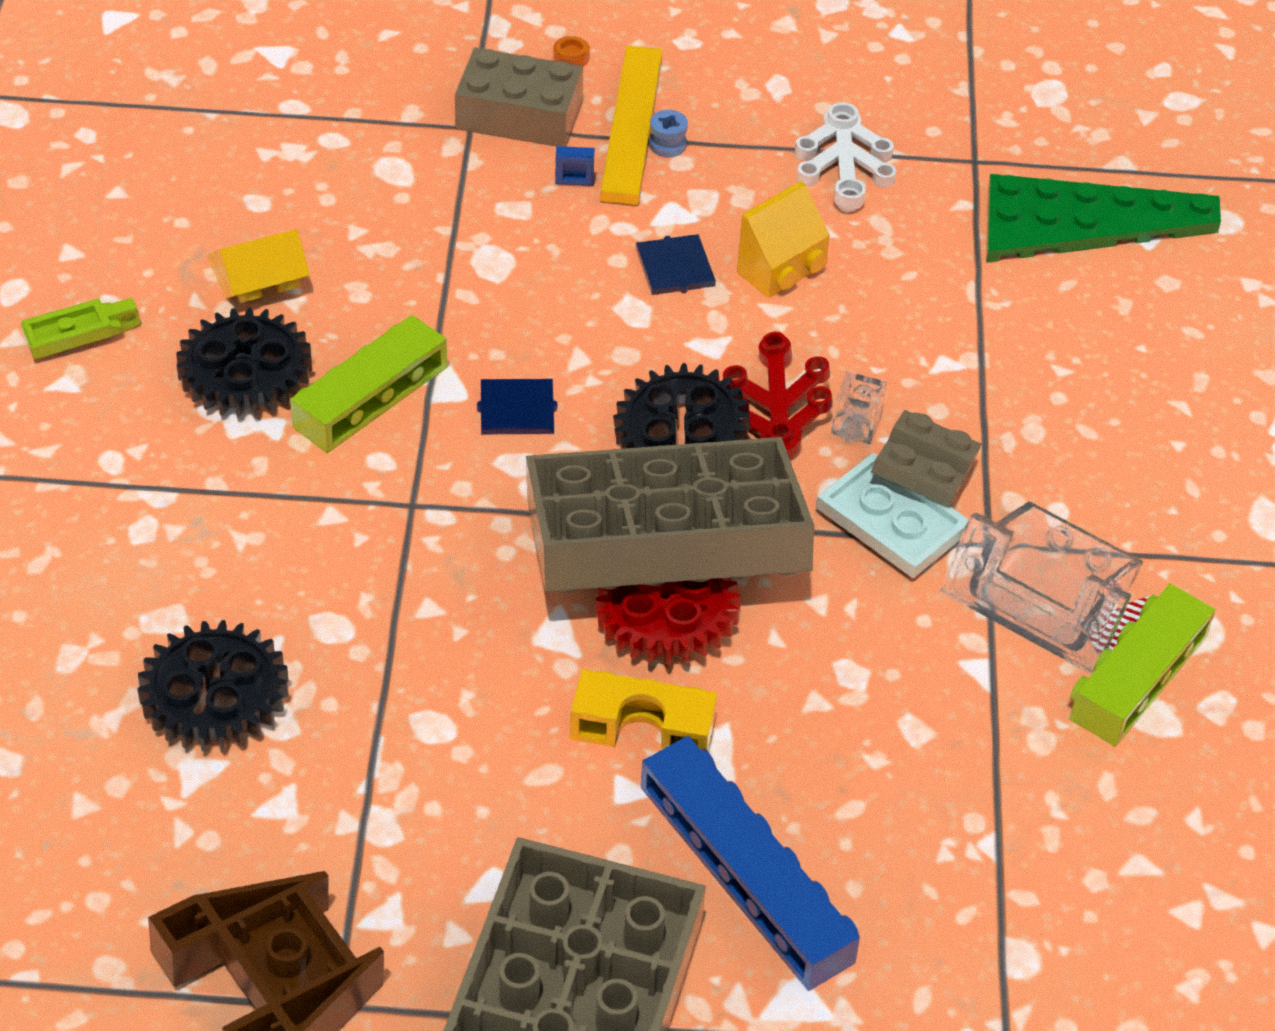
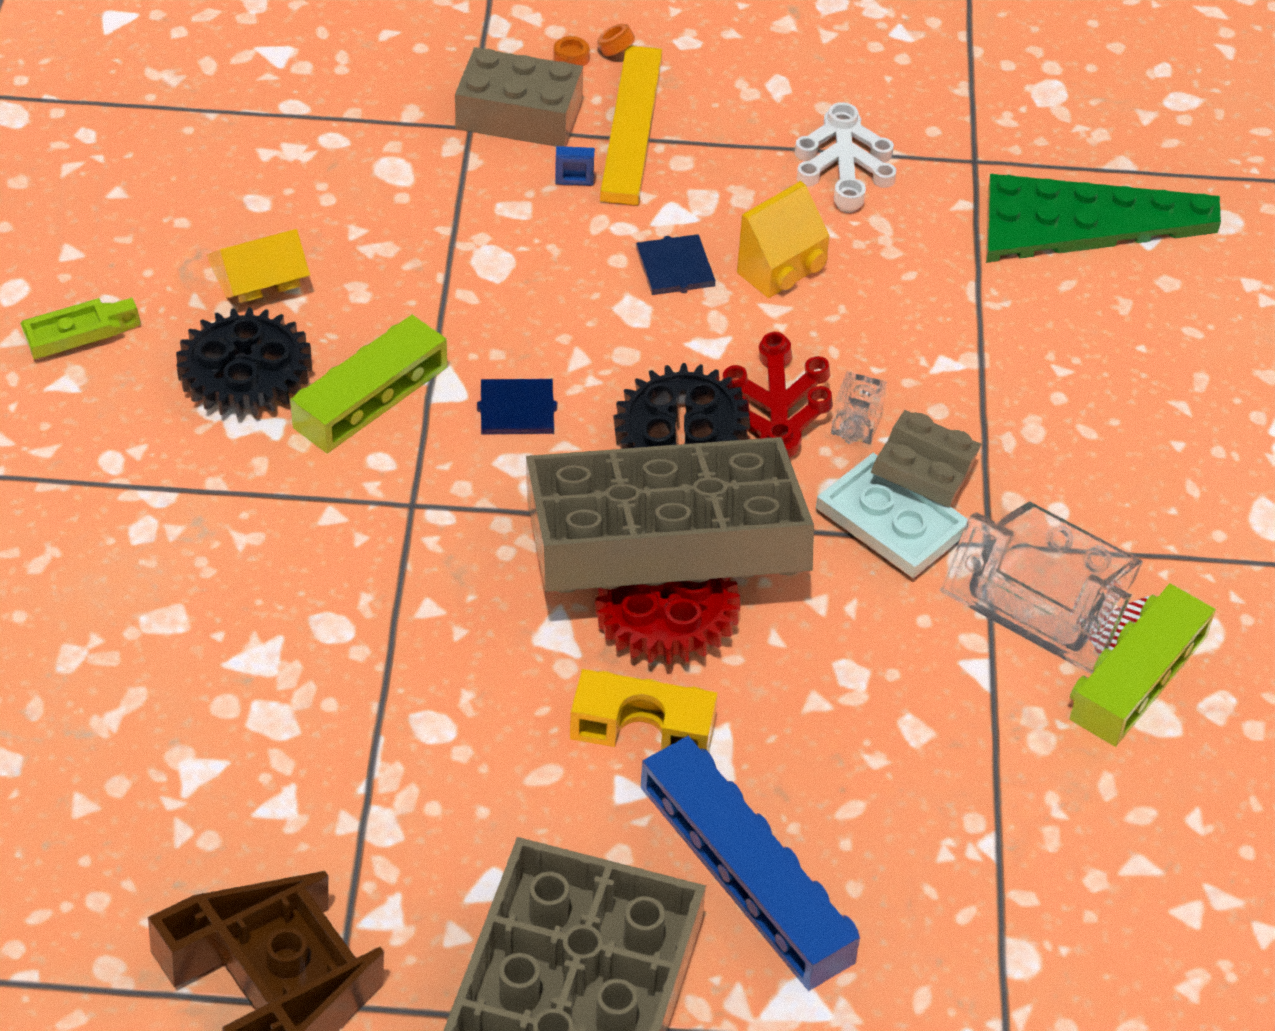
(188, 679): black gear -> none
(615, 39): none -> orange tile
(668, 133): medium blue wheel -> none

